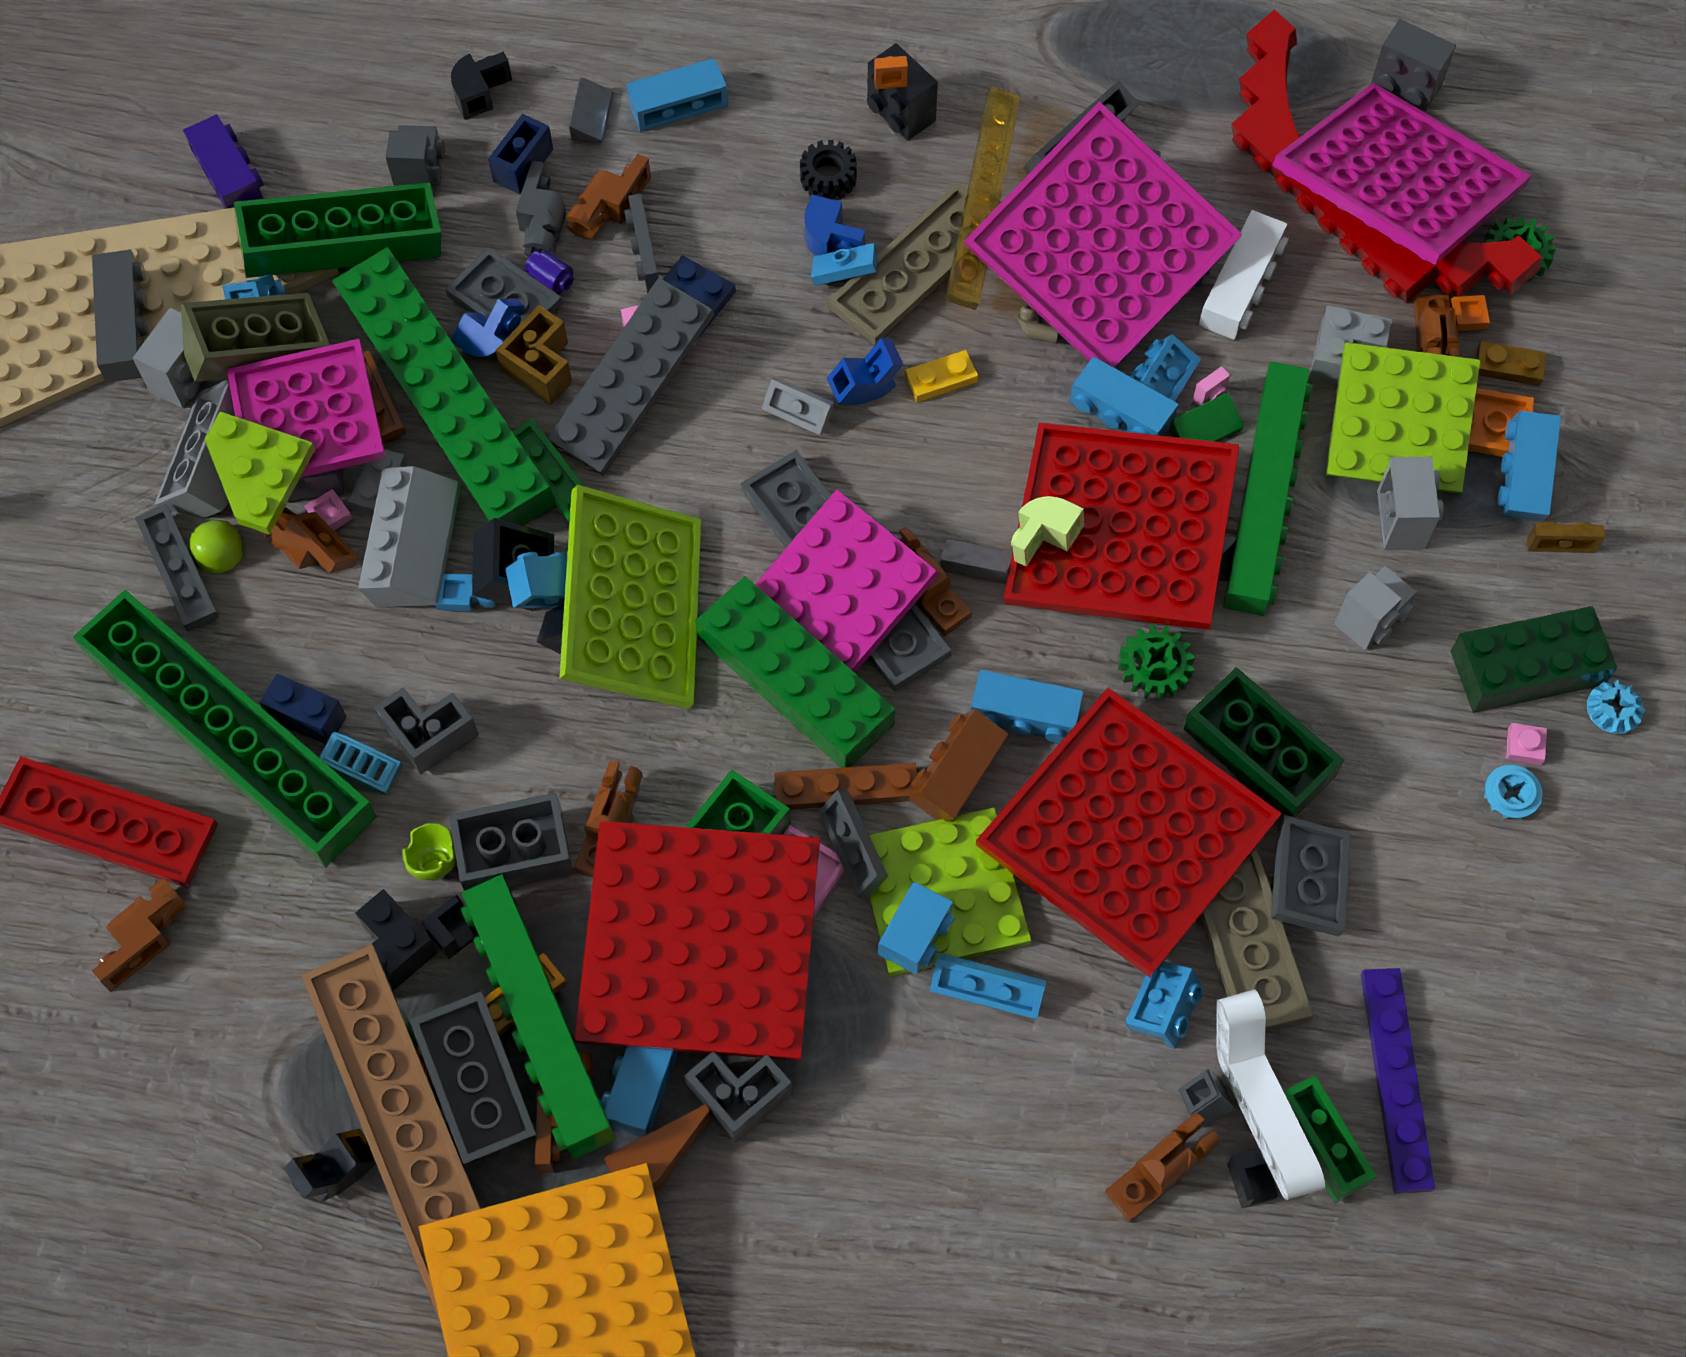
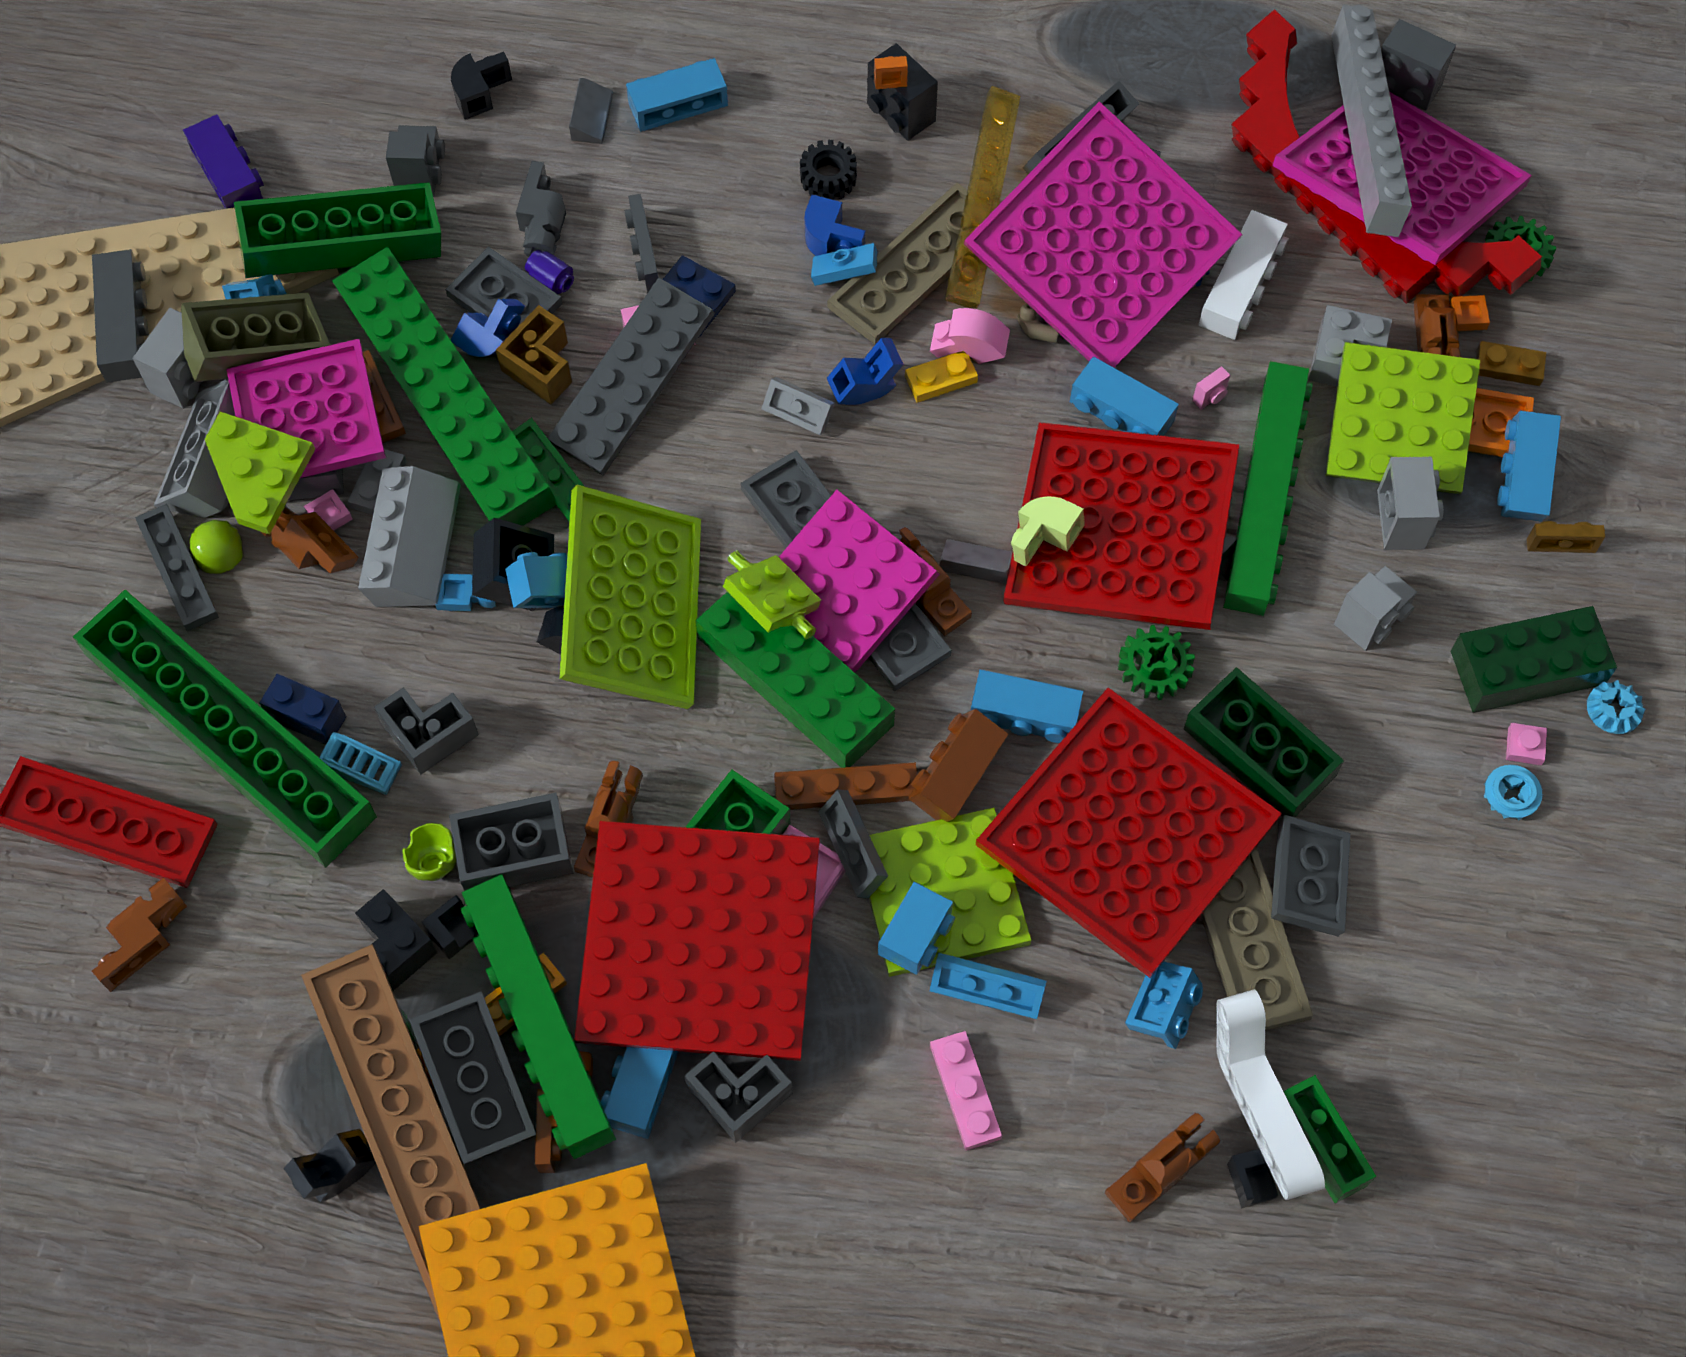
(524, 143): dark blue brick -> none
(608, 198): dark orange plate -> none
(663, 1147): dark orange slope -> none
(772, 593): none -> lime plate
(965, 1090): none -> bright pink plate
(973, 332): none -> bright pink brick
(1167, 367): dark azure bracket -> none
(1207, 1097): dark grey slope -> none
(1208, 421): green slope -> none
(1371, 122): none -> light grey brick
(1397, 1081): dark purple plate -> none

